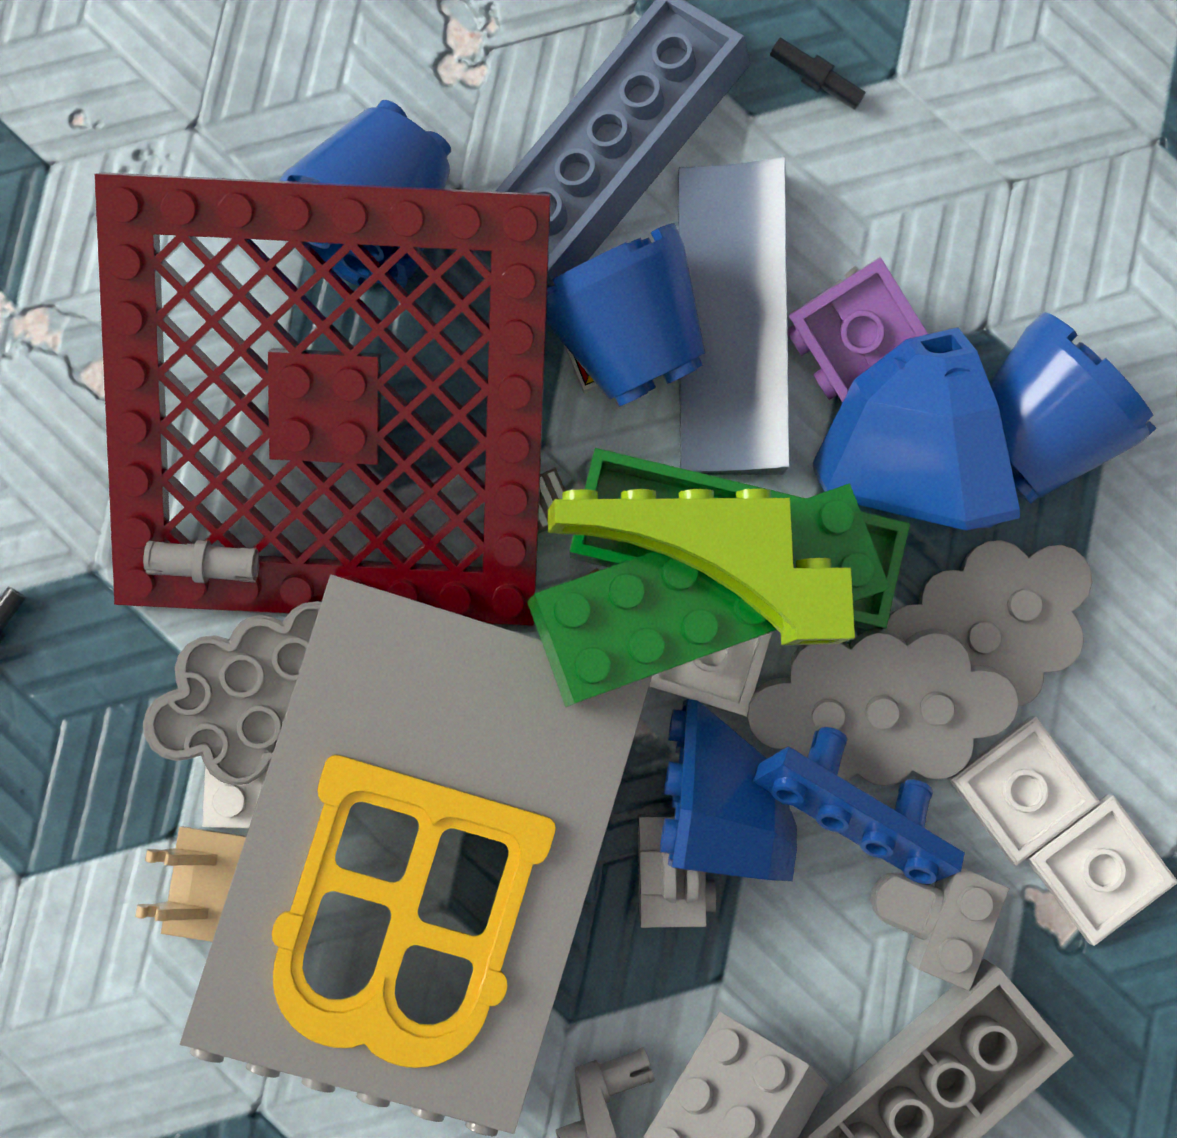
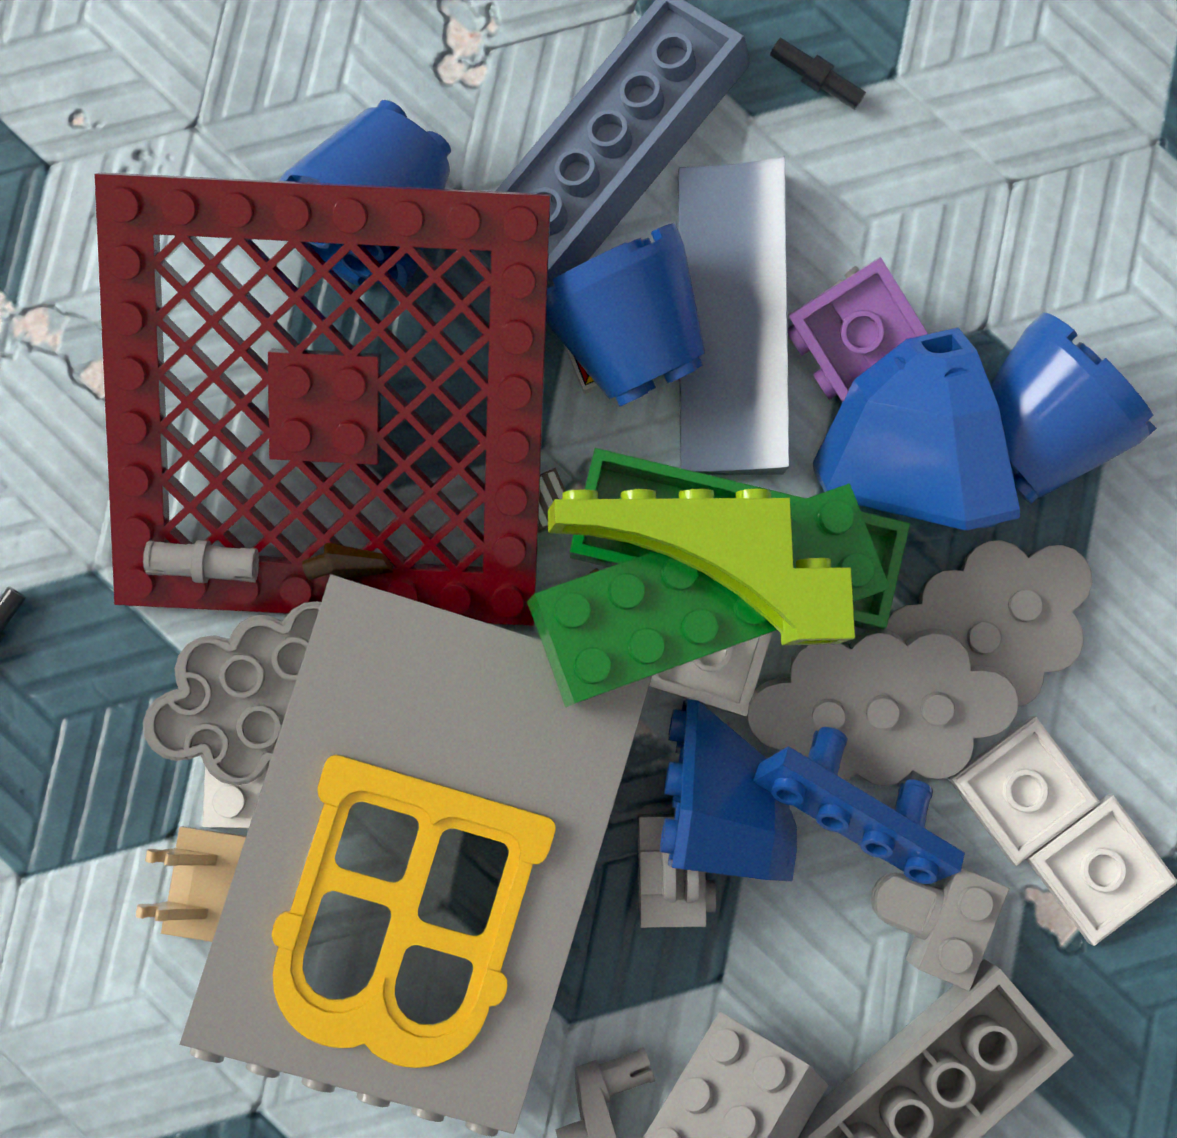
(346, 563): none -> dark brown bar

